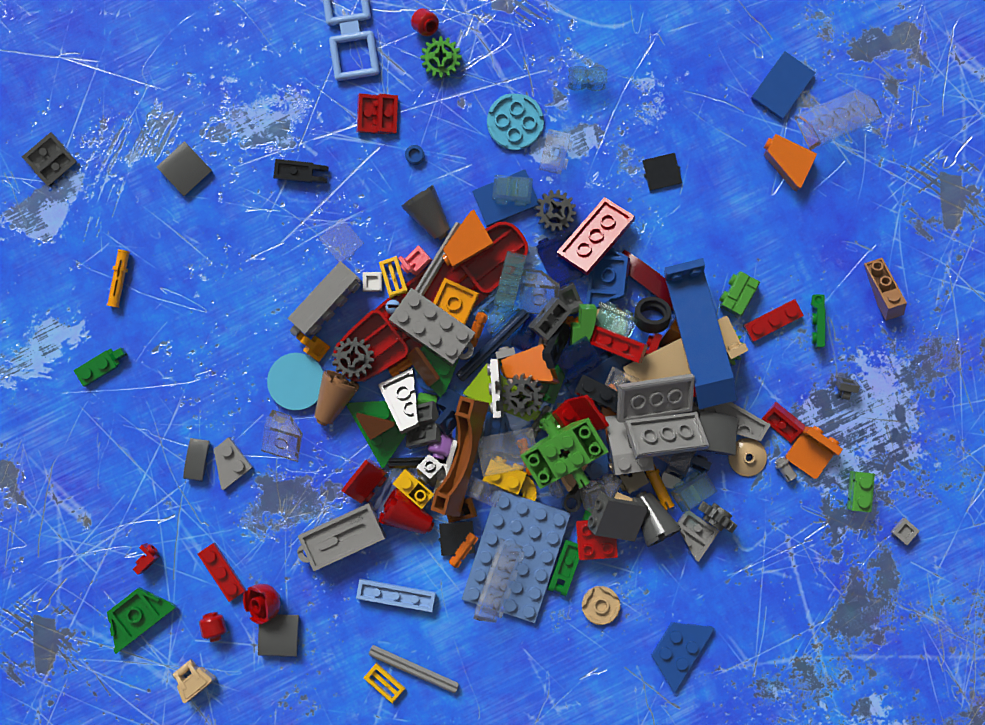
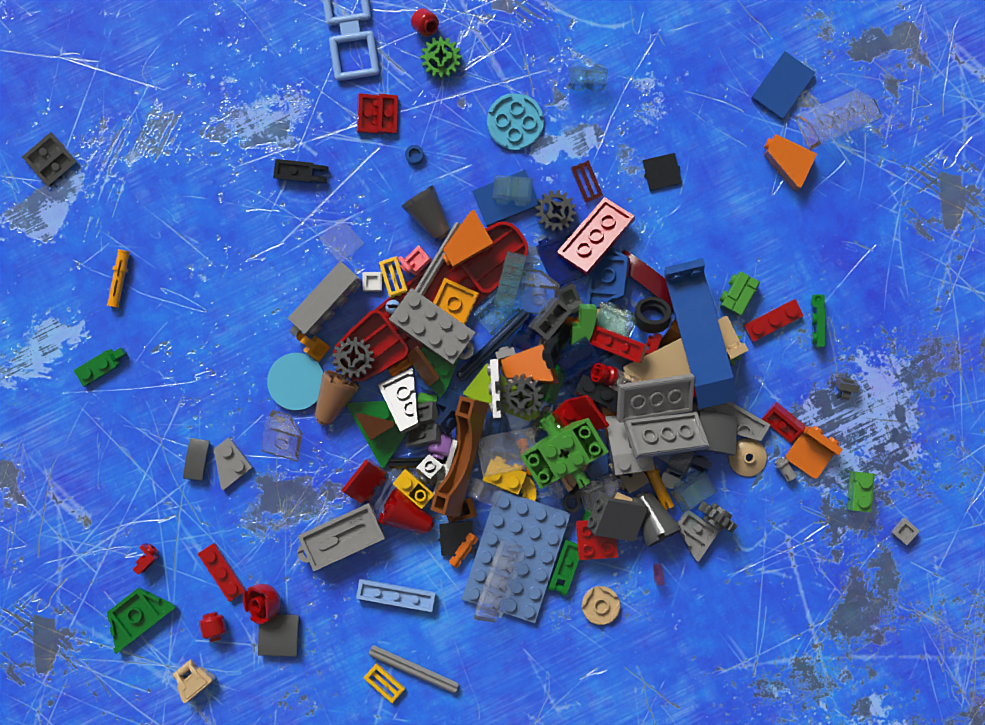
(184, 168): dark grey slope -> none
(478, 326): orange axle -> none
(560, 141): clear brick -> none
(580, 166): none -> clear red tile
(603, 374): none -> red wheel
(658, 574): none -> tile
(679, 650): blue wing -> none
(885, 289): slope -> none

